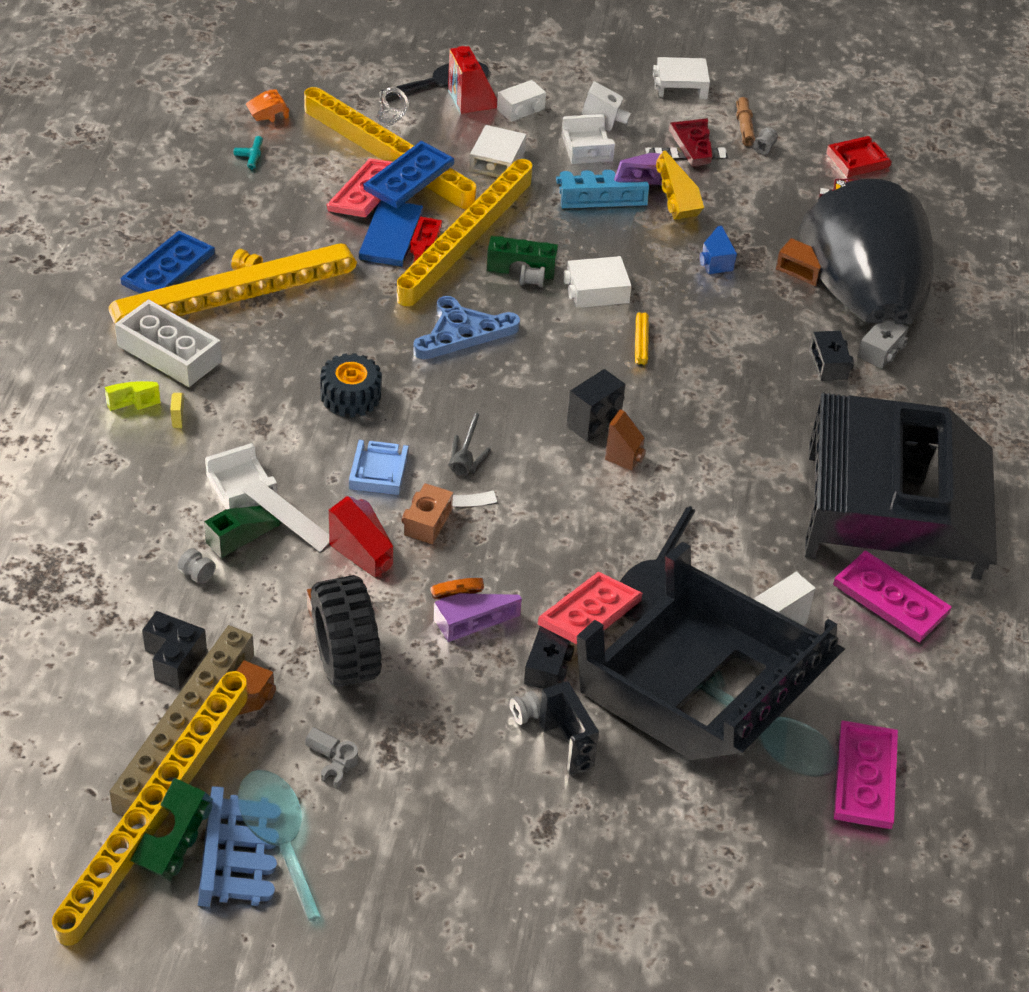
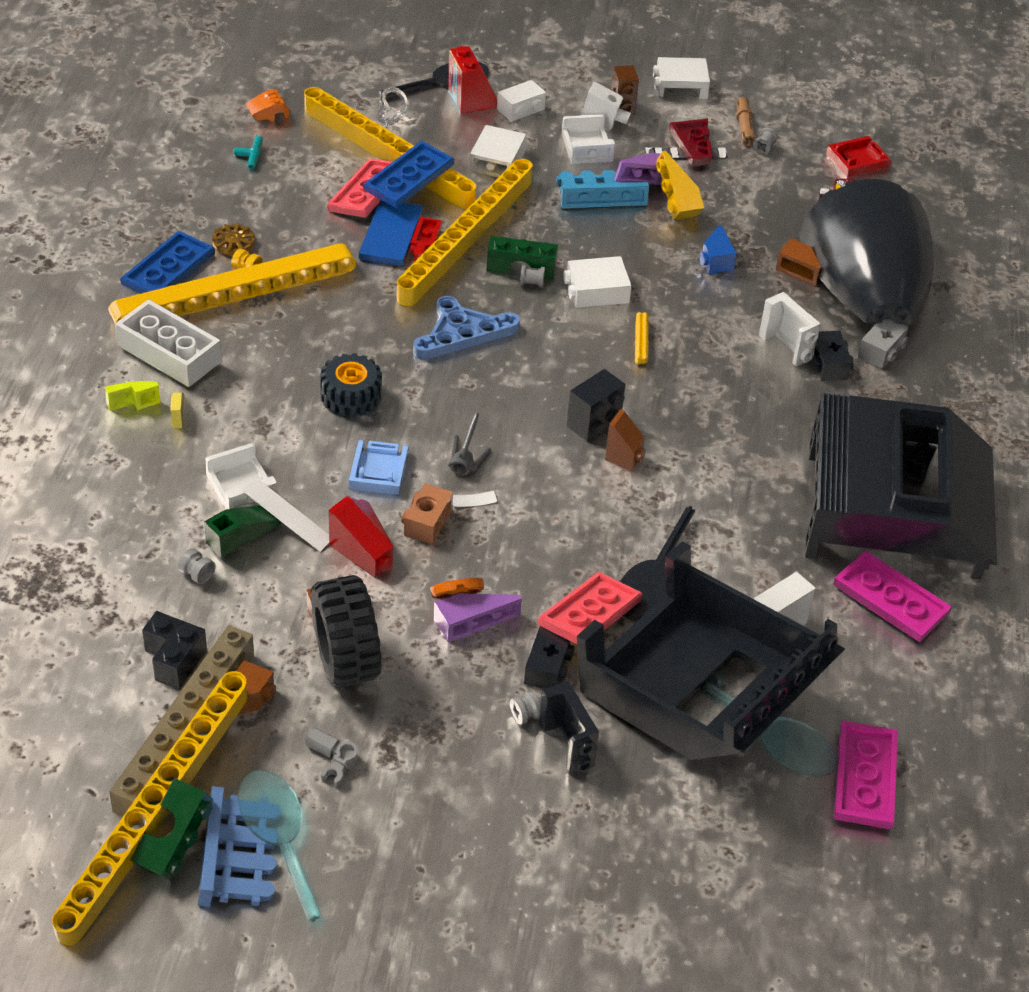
(233, 238): none -> pearl gold wheel
(625, 83): none -> reddish brown brick
(792, 325): none -> white panel

